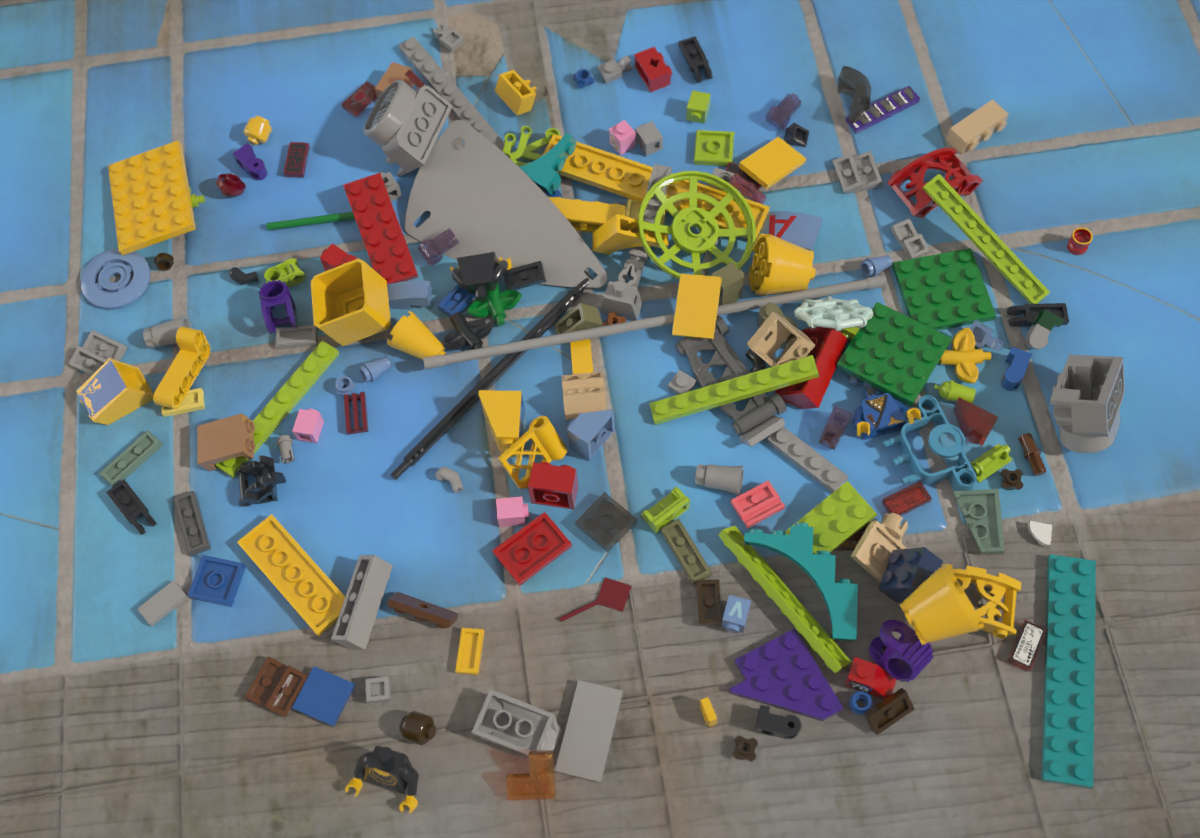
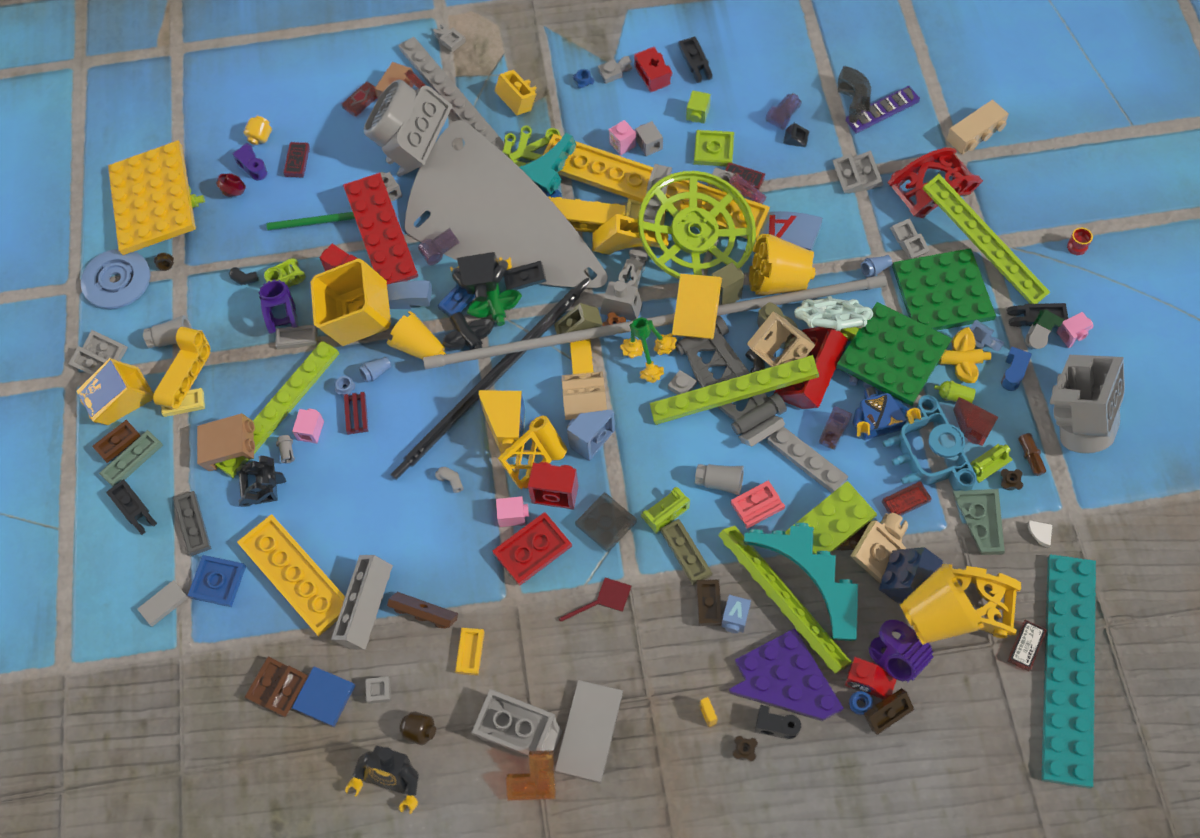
(116, 441): none -> reddish brown plate
(632, 347): none -> yellow plant
(772, 162): yellow tile -> none
(1075, 329): none -> bright pink brick

